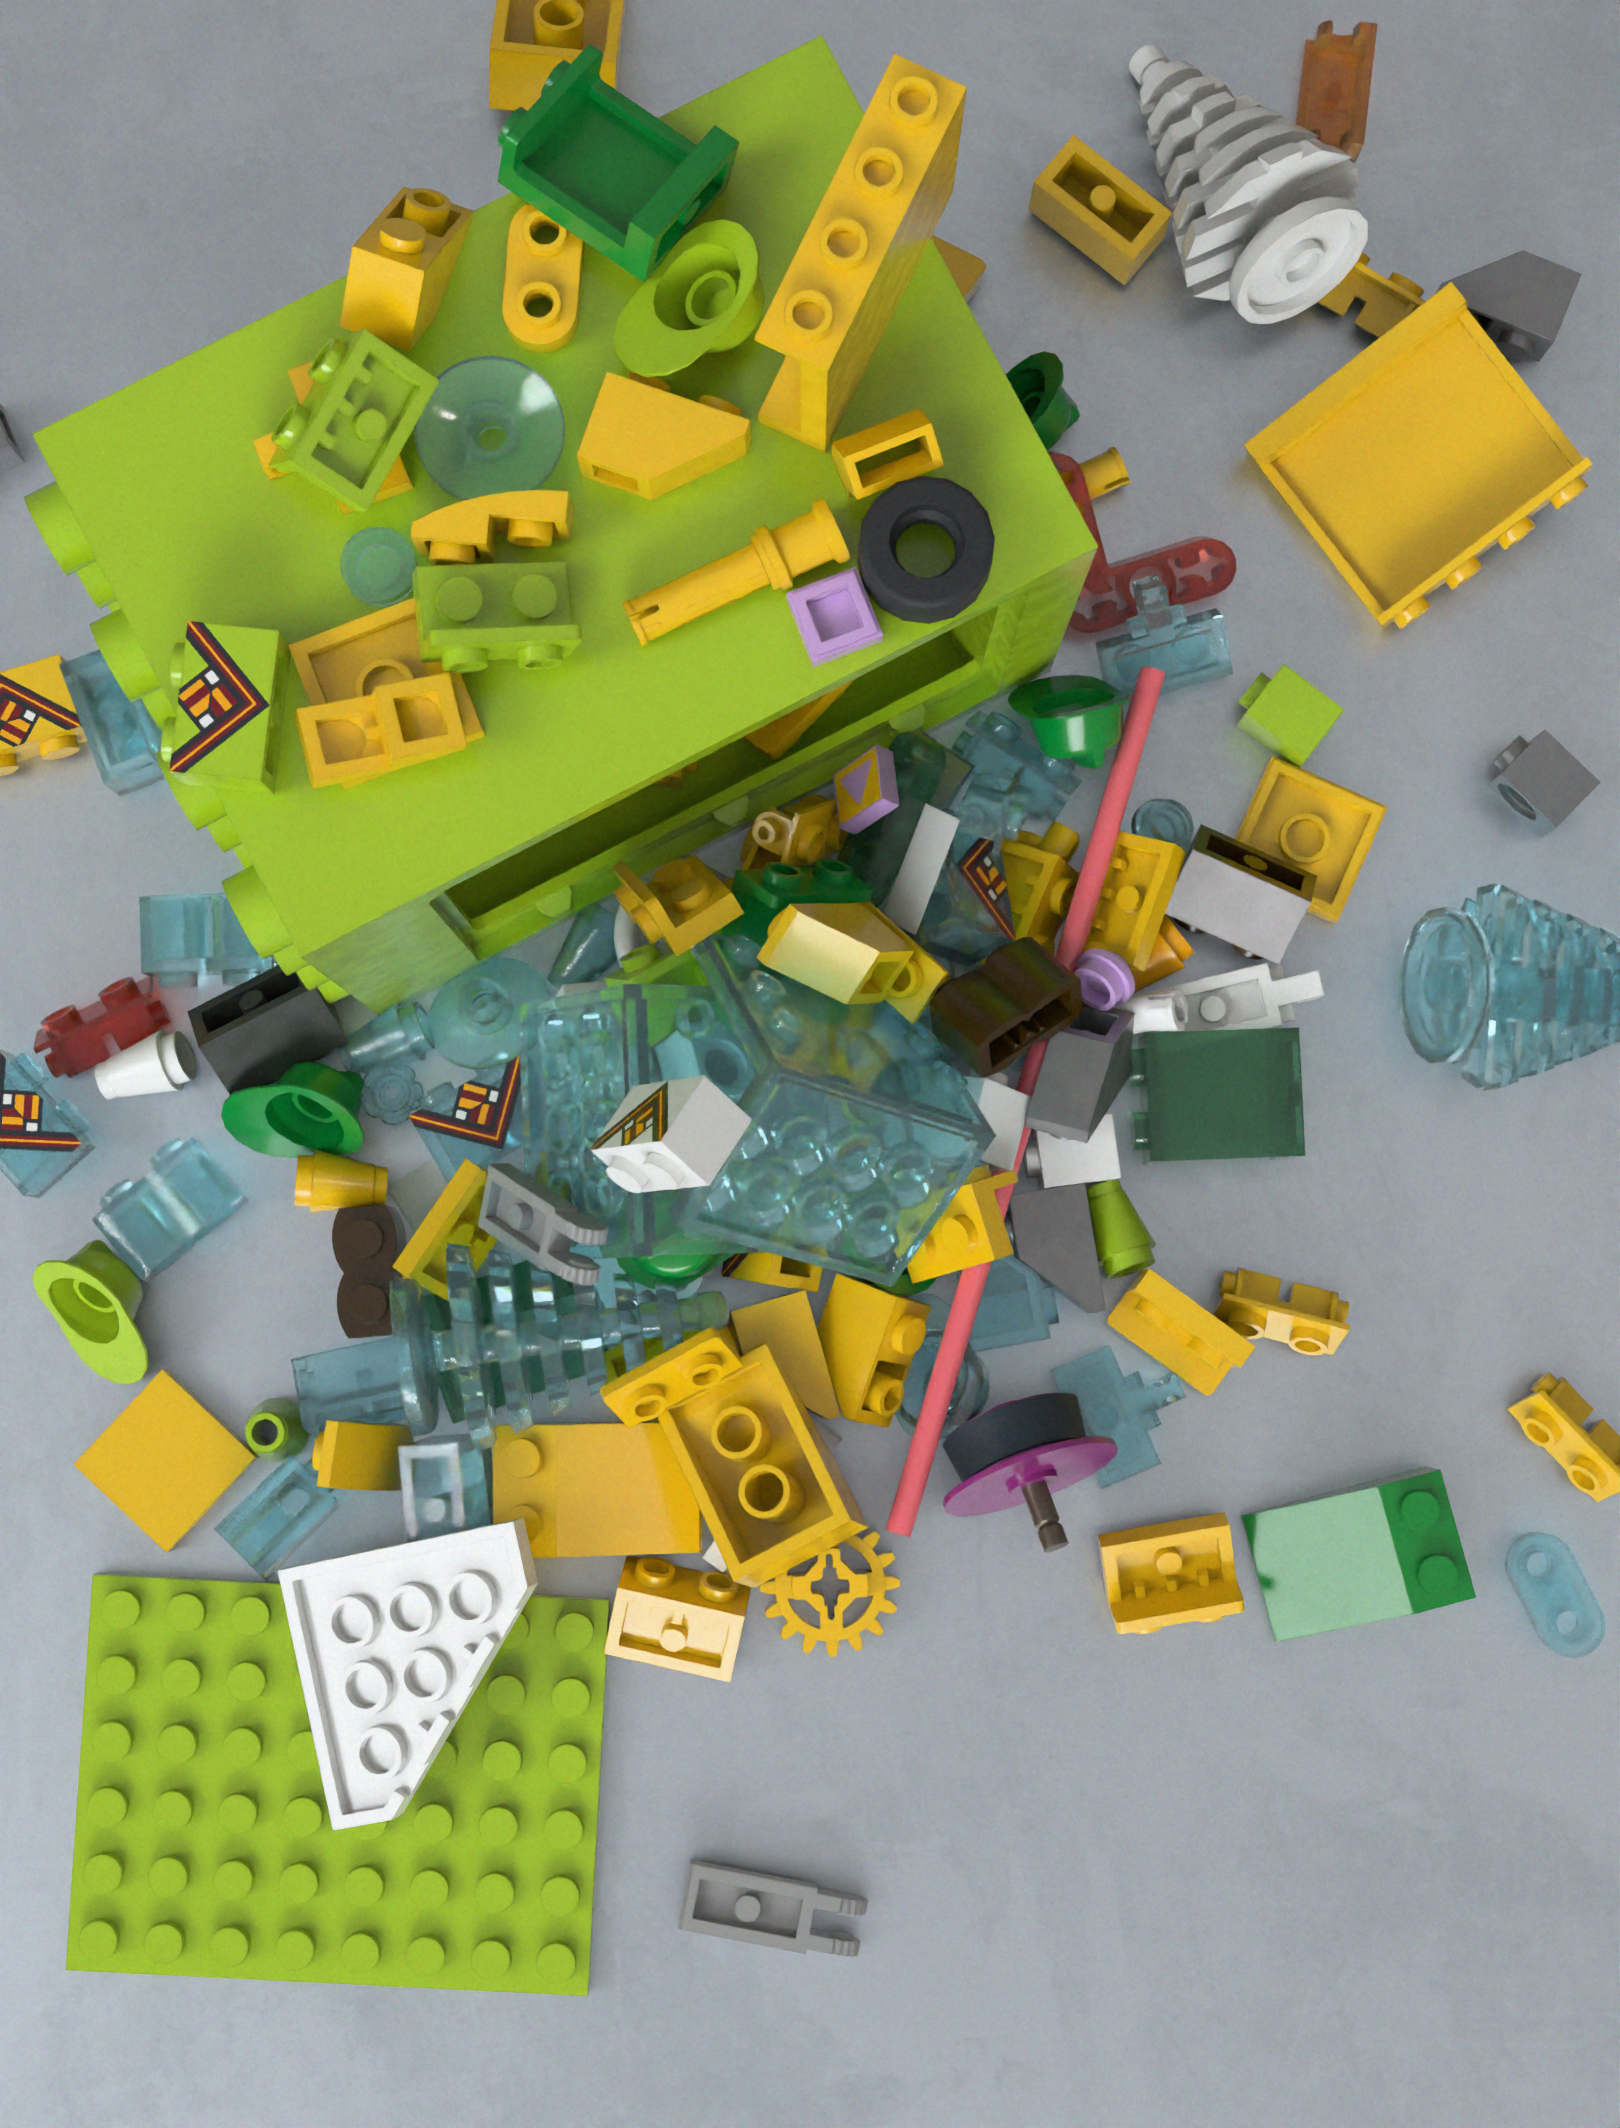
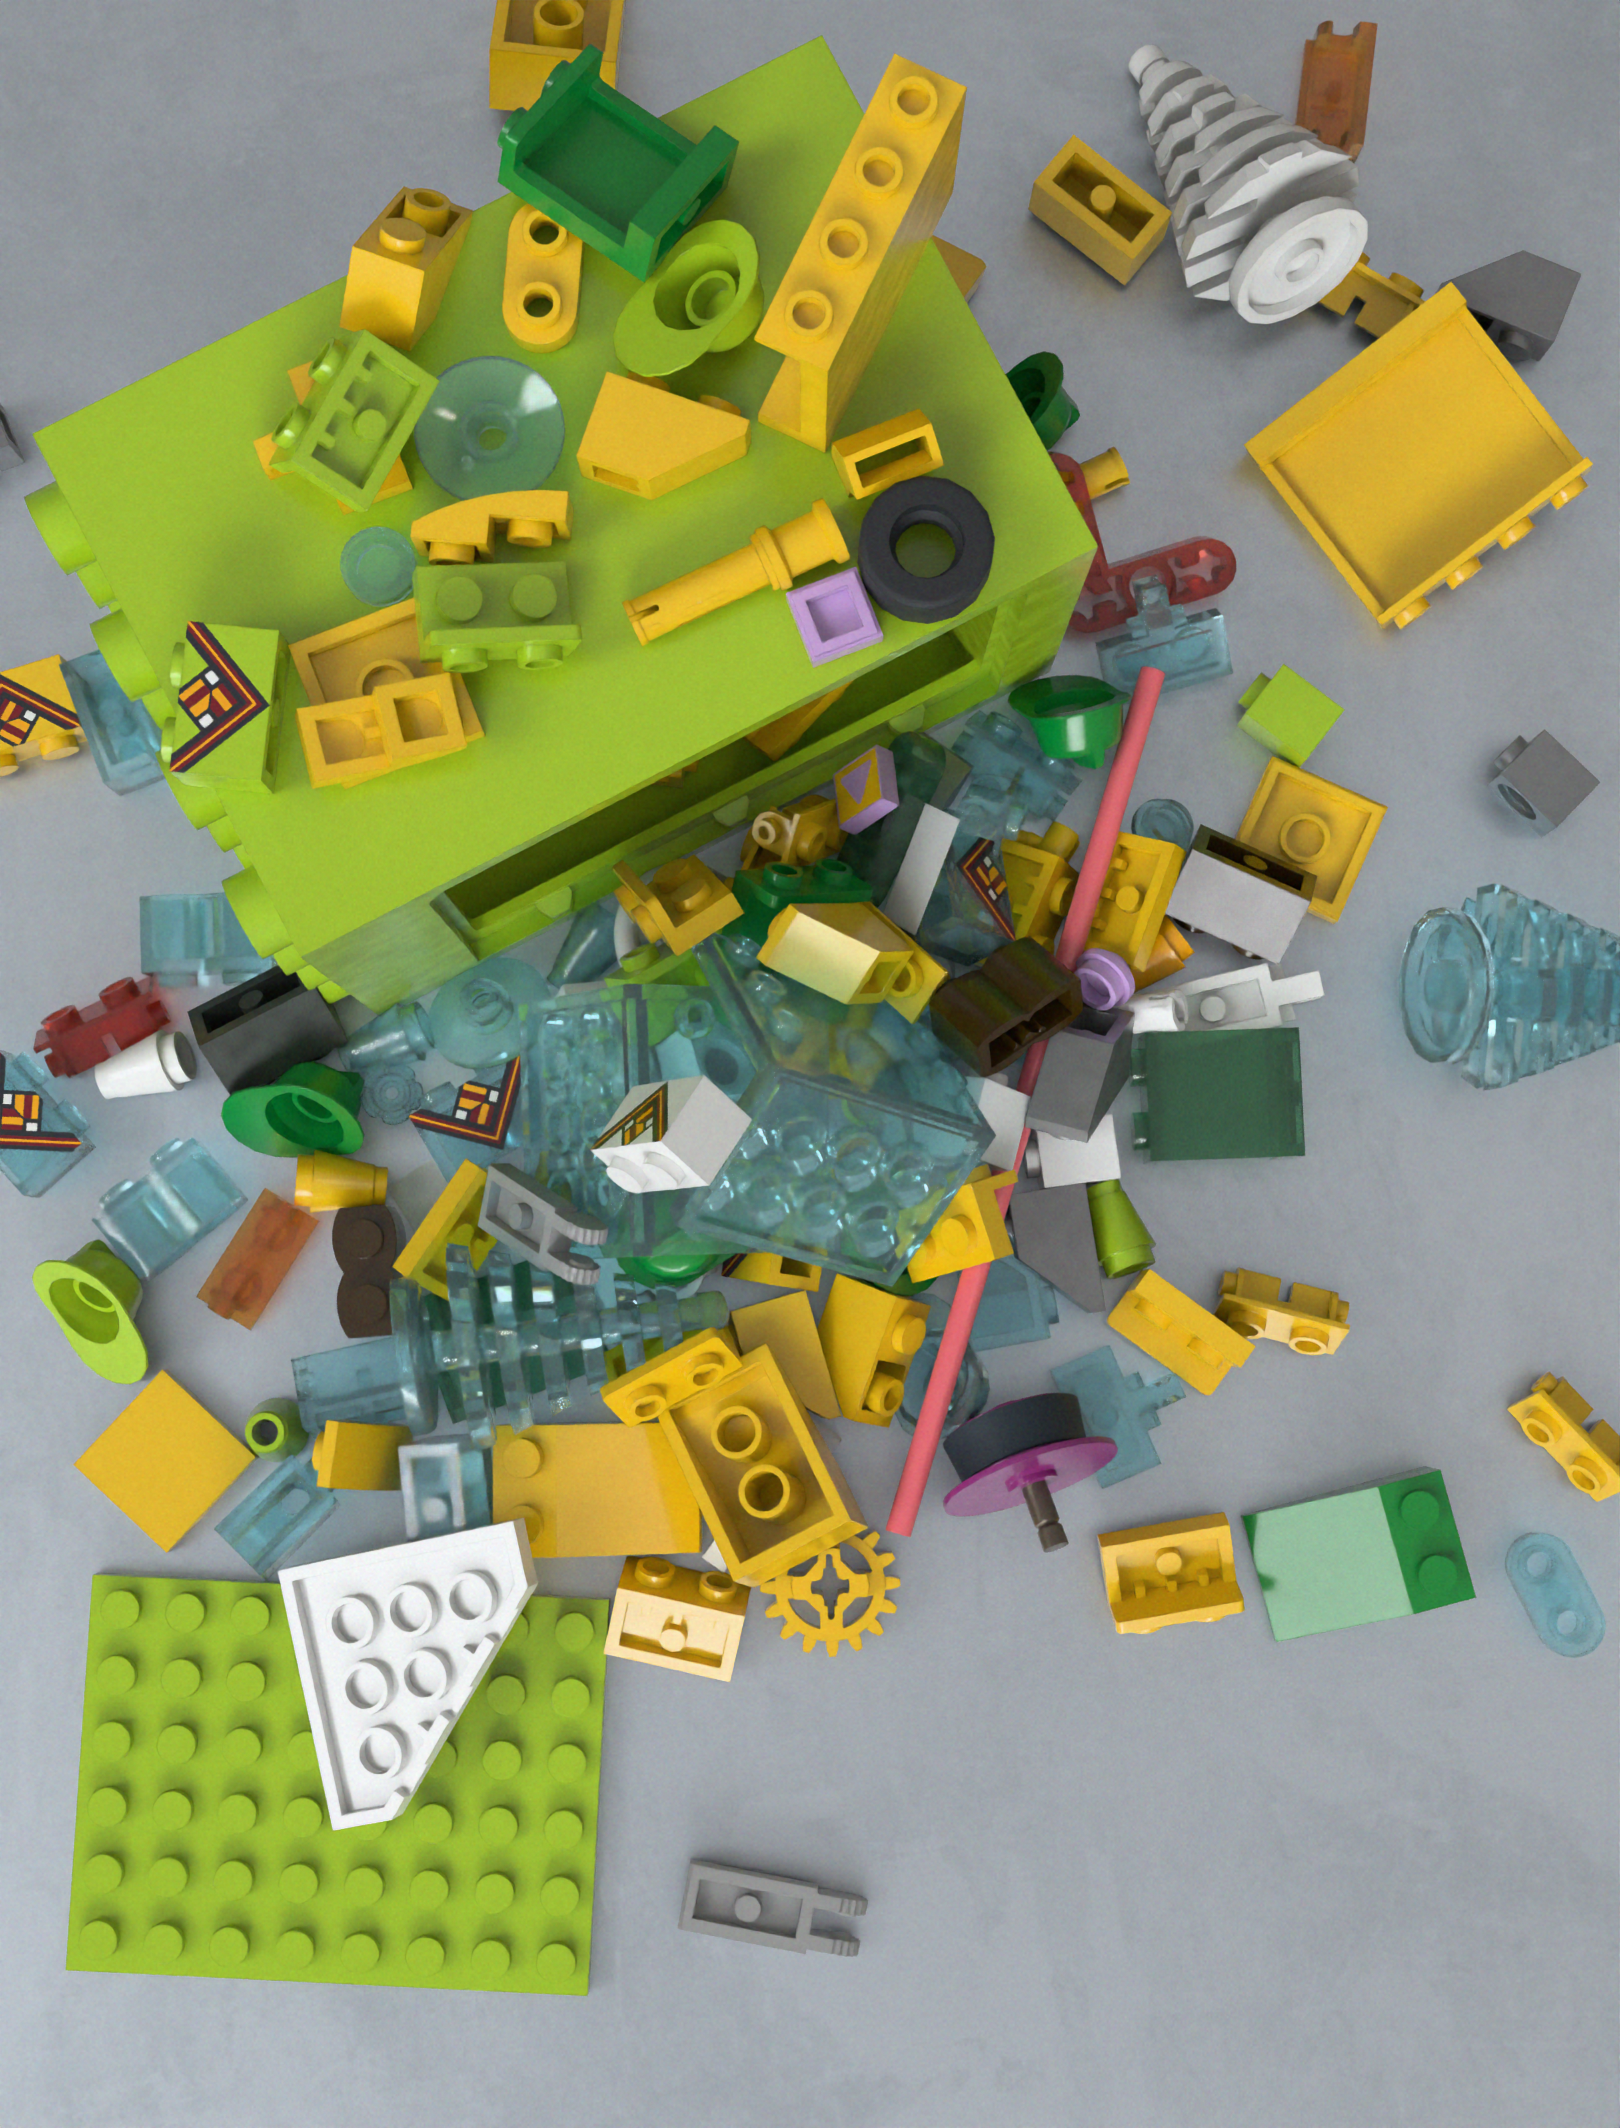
(257, 1259): none -> clear orange hinge

